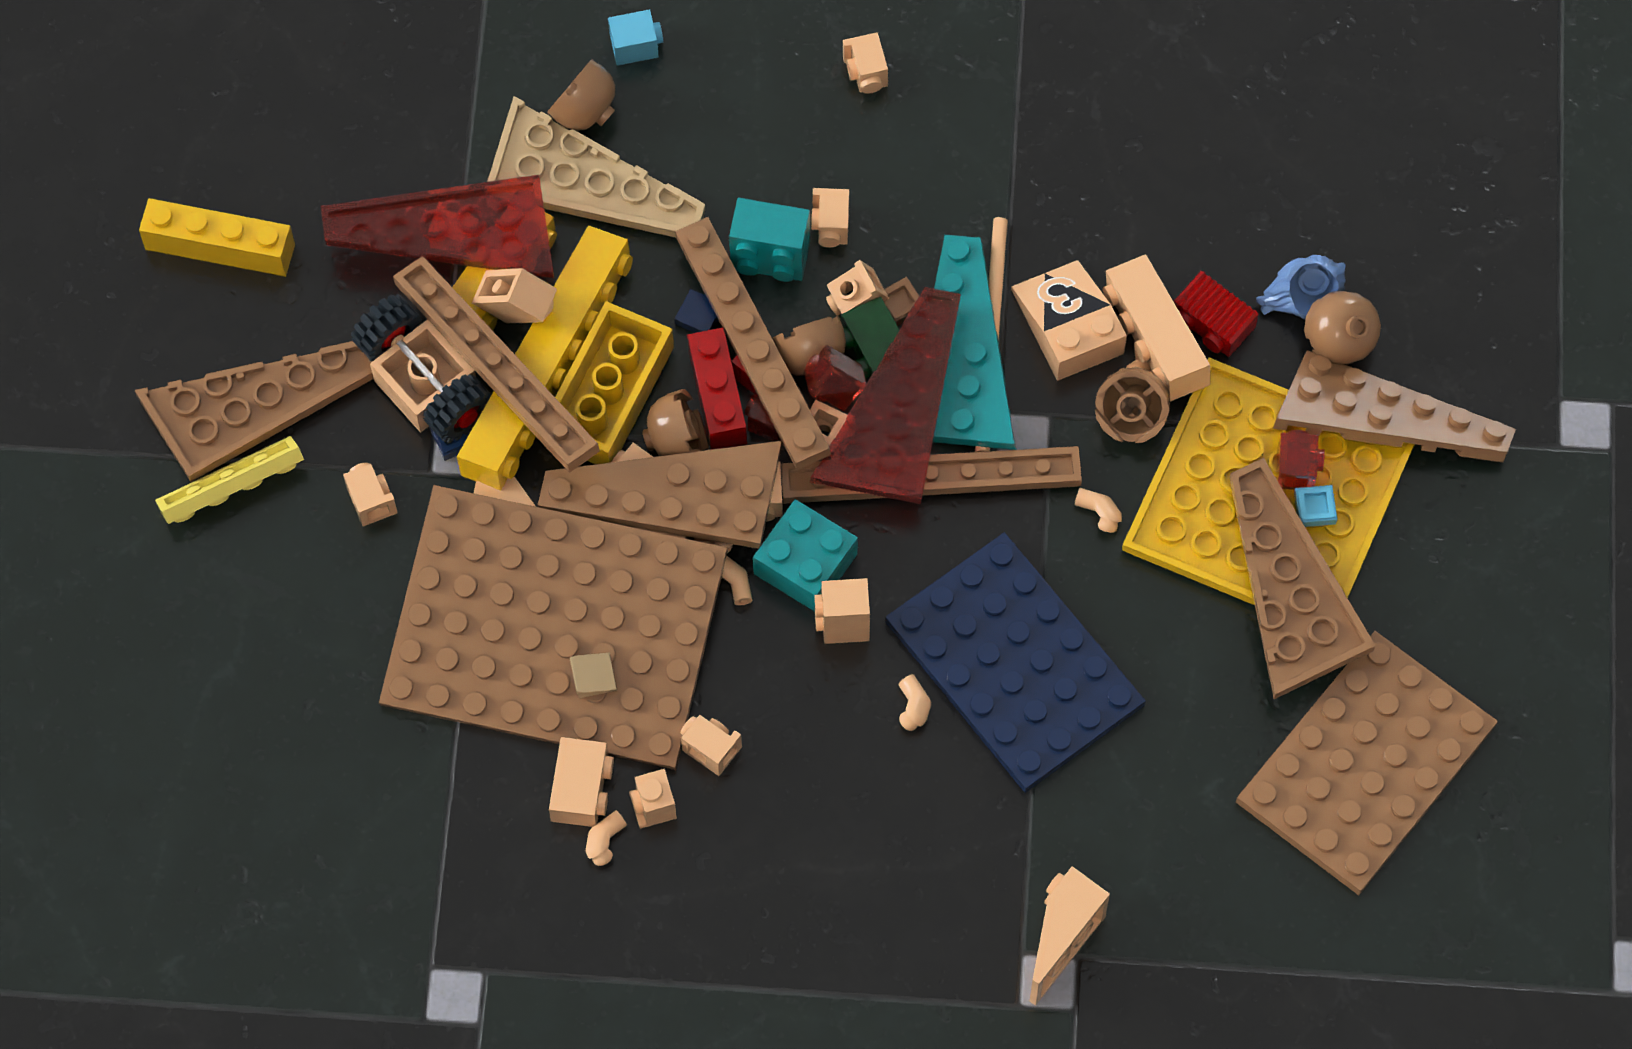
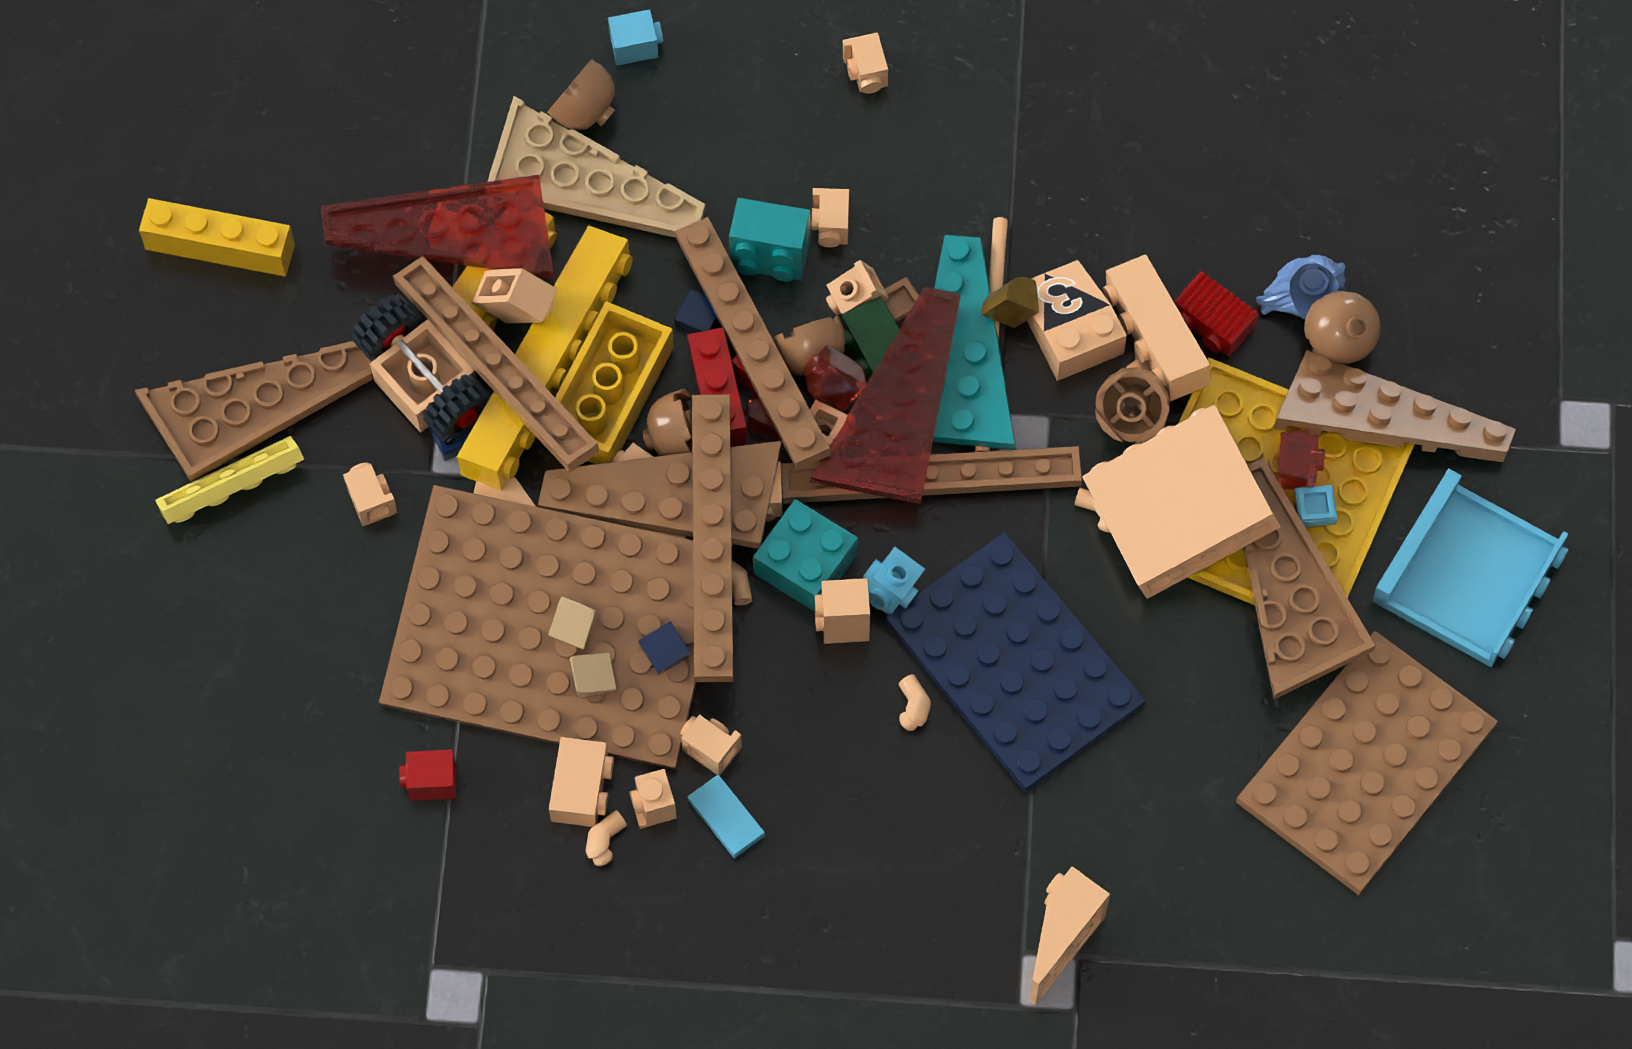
(429, 775): none -> red brick
(573, 623): none -> tan slope
(664, 648): none -> dark blue tile
(712, 539): none -> medium nougat plate
(726, 816): none -> medium azure tile
(892, 581): none -> medium azure brick
(1012, 302): none -> pearl gold brick
(1180, 501): none -> light nougat panel
(1469, 571): none -> medium azure panel

